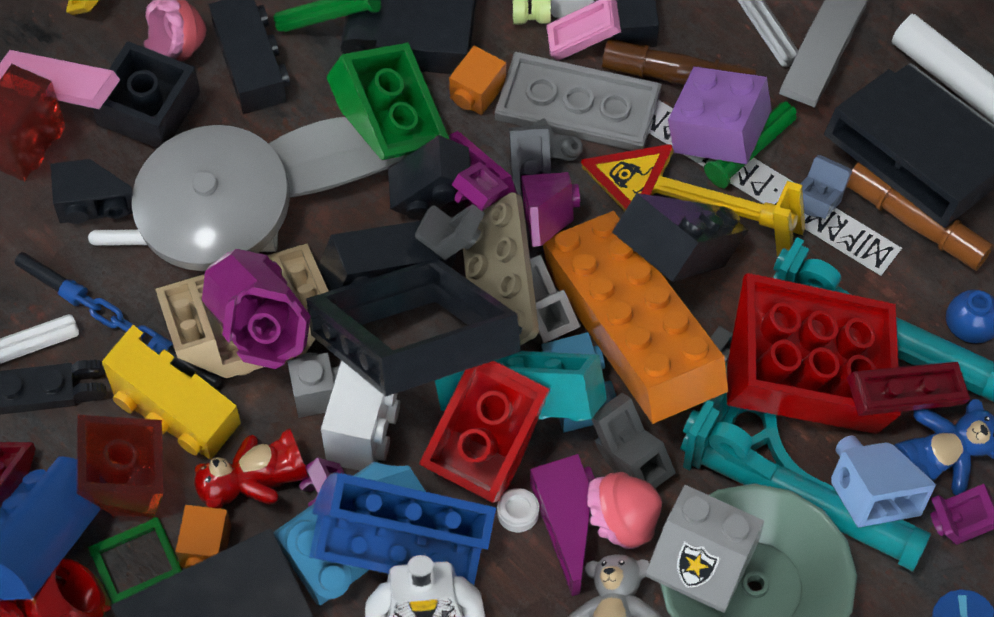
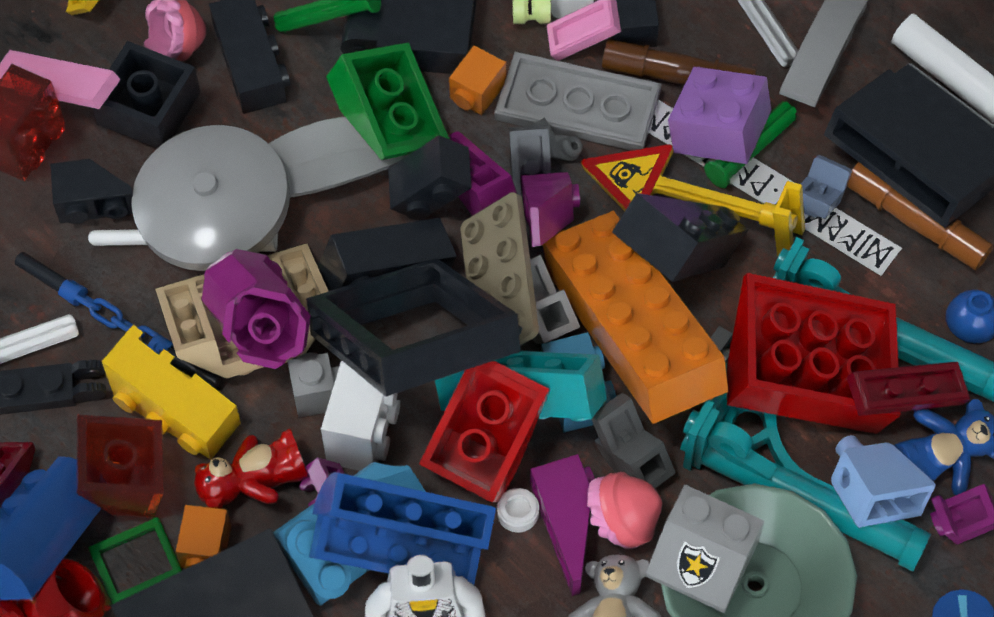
(448, 234): dark grey bracket -> none
(479, 186): magenta tile -> none

